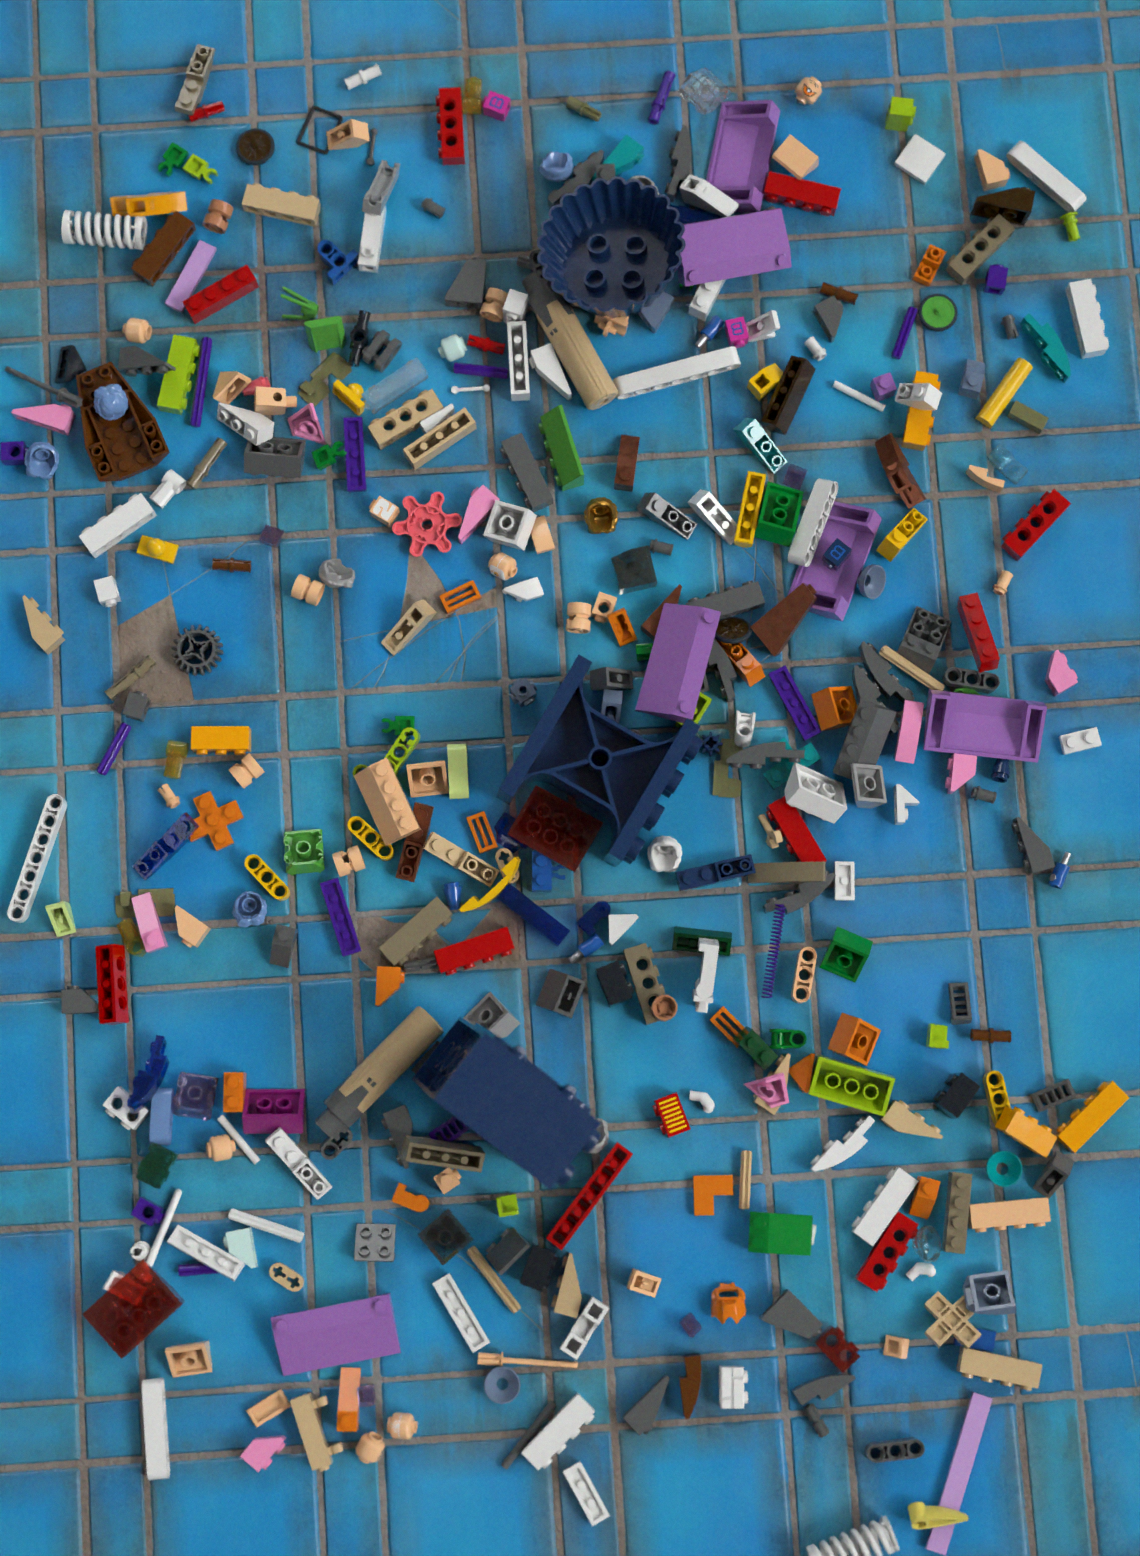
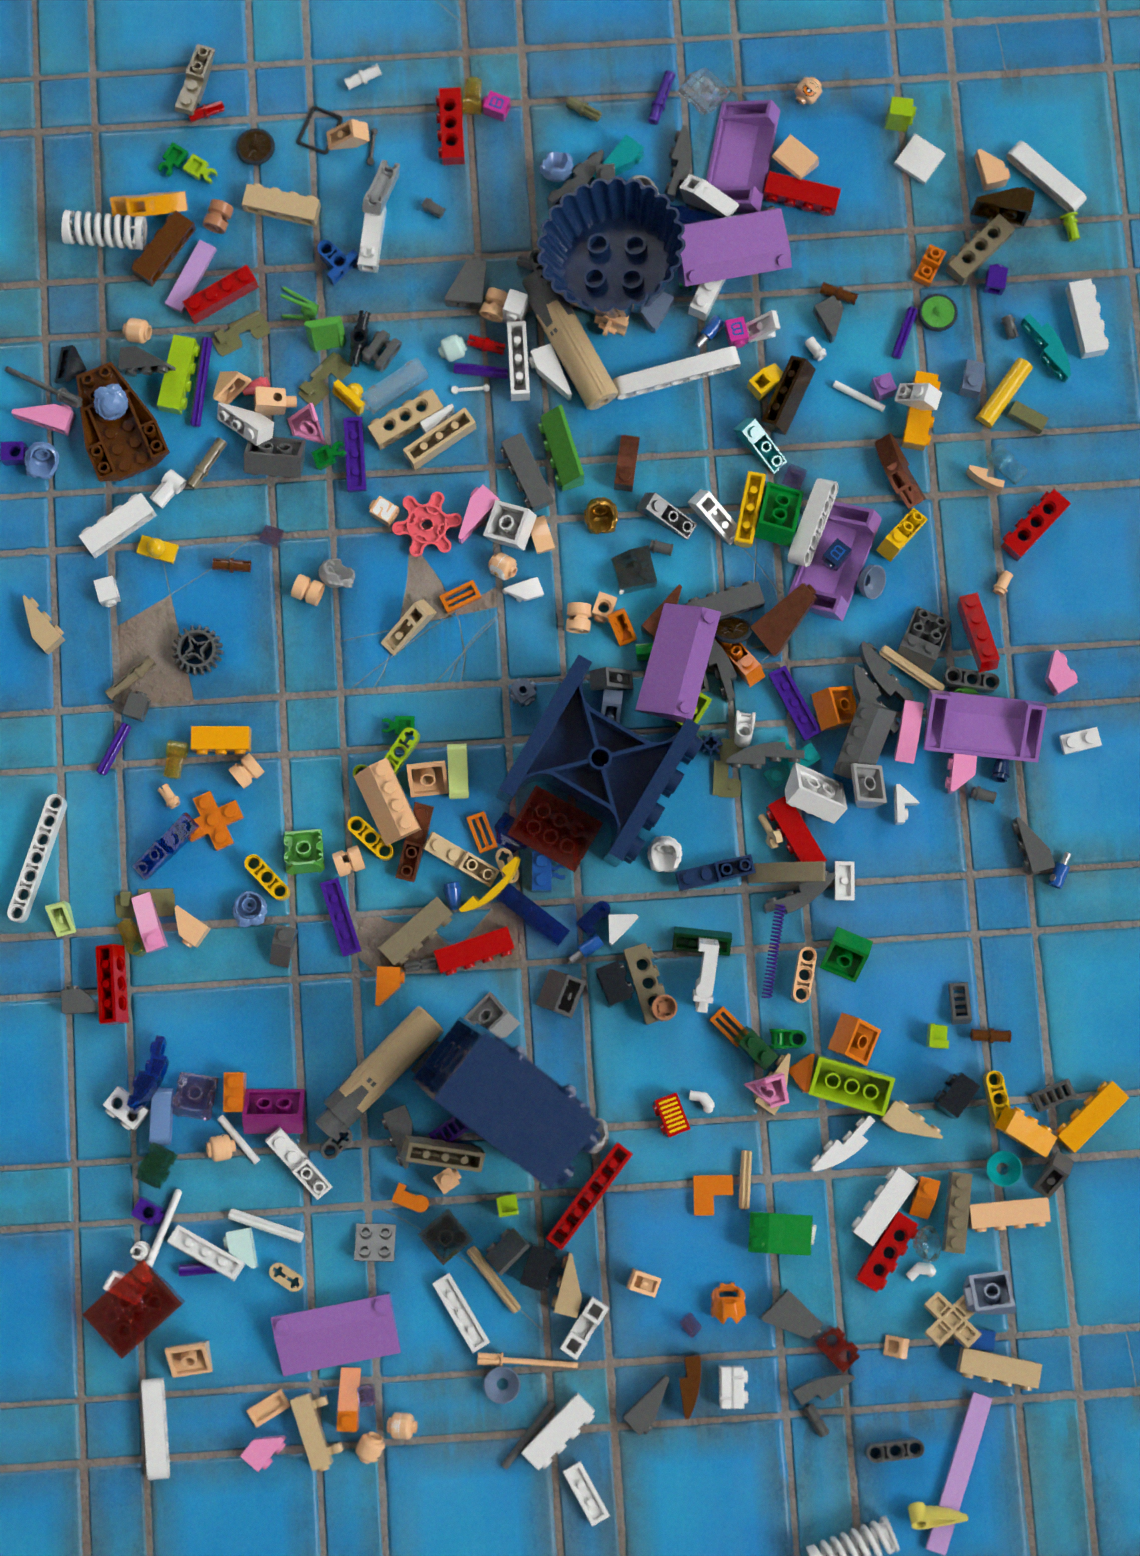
(231, 339): none -> olive piece

